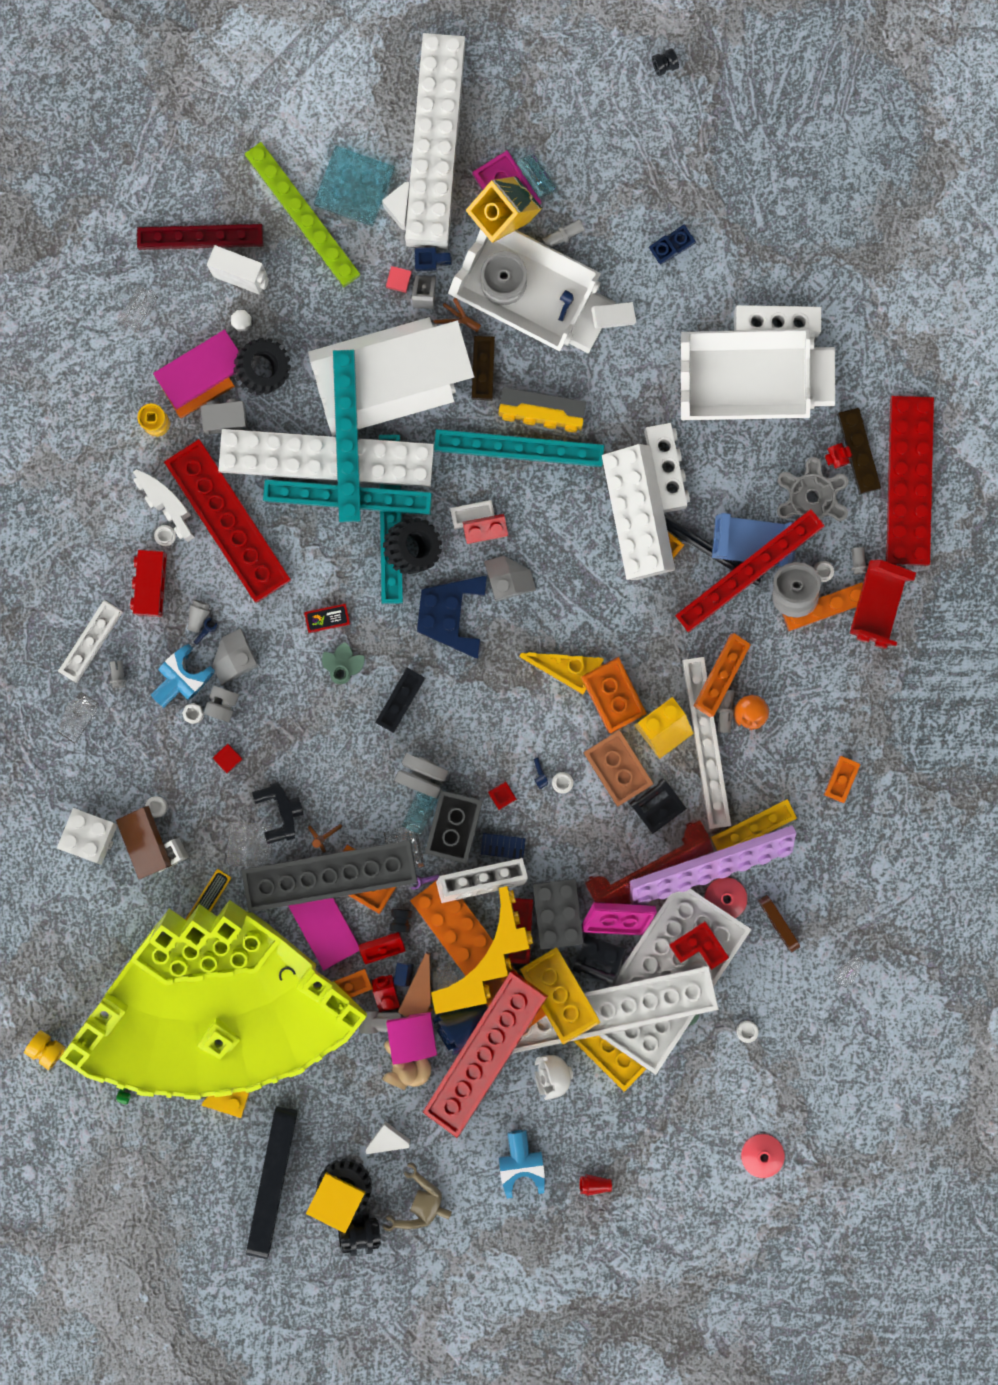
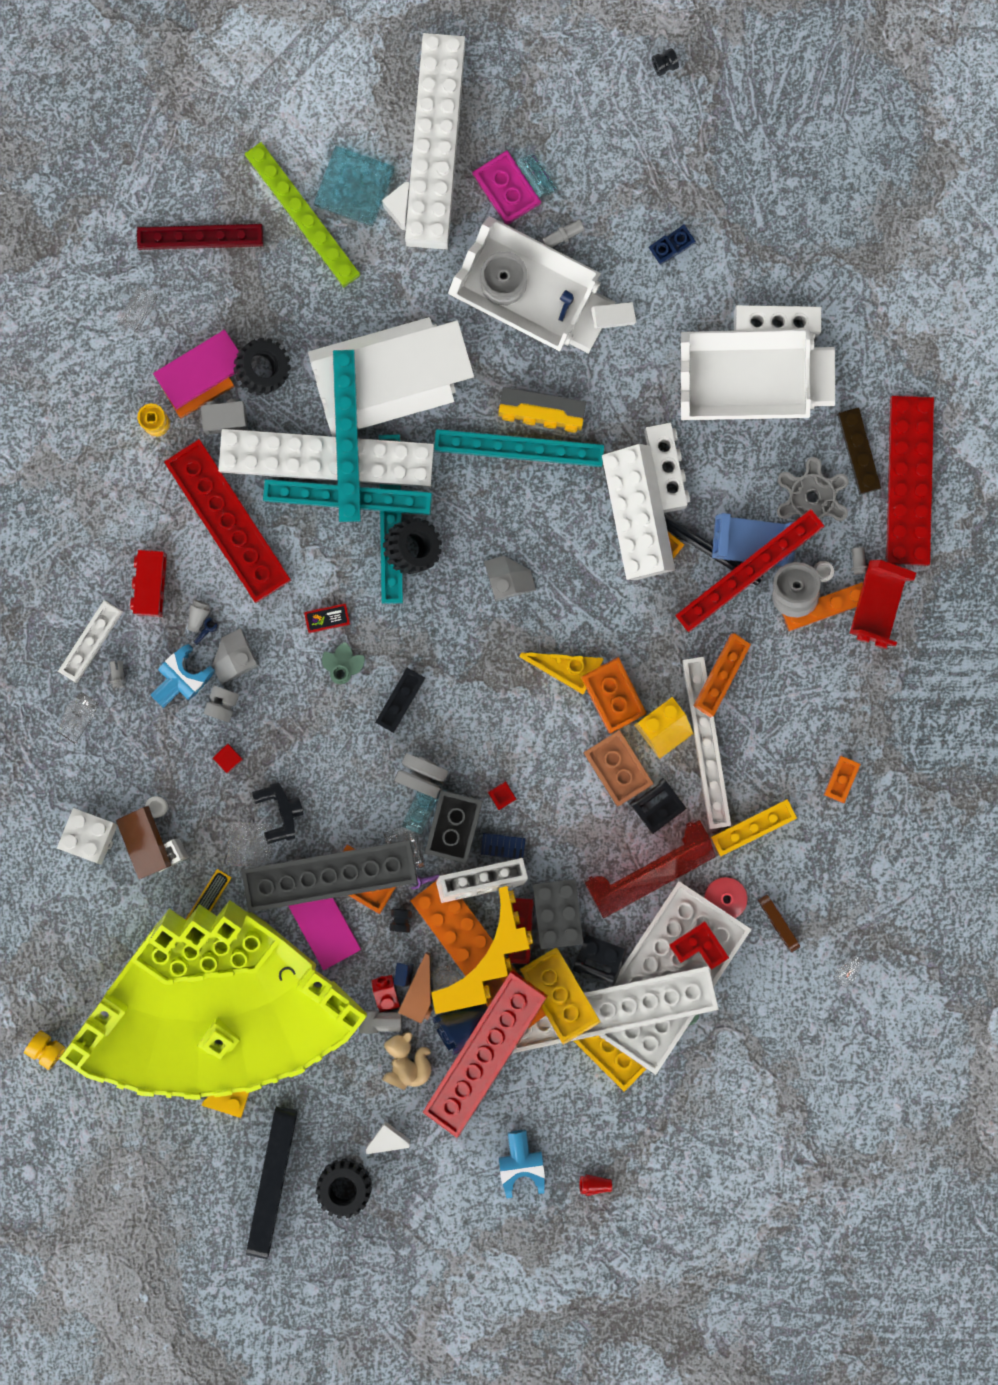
(123, 1097): green hand -> none
(161, 497): white slope -> none
(165, 535): white plate -> none
(193, 713): white tile -> none
(237, 270): white brick -> none
(241, 320): white tile -> none
(319, 840): dark orange plant -> none
(335, 1202): yellow tile -> none
(355, 983): orange plate -> none
(360, 1236): black piece -> none
(382, 948): red plate -> none
(398, 279): coral tile -> none
(411, 1038): dark pink slope -> none
(424, 292): light grey slope -> none
(425, 1205): dark tan piece -> none
(427, 259): dark blue plate -> none
(442, 610): dark blue wing -> none
(461, 315): dark orange plant -> none
(471, 512): white tile -> none
(483, 368): dark brown plate -> none
(485, 528): plate -> none
(503, 208): yellow slope -> none
(541, 781): dark blue hand -> none
(553, 1076): white cylinder -> none
(562, 782): white plate -> none
(618, 918): dark pink tile -> none
(712, 866): lavender plate -> none
(725, 712): light grey pin -> none
(747, 1031): white tile -> none
(751, 712): orange helmet -> none
(759, 1145): coral dish -> none
(838, 455): red gear -> none

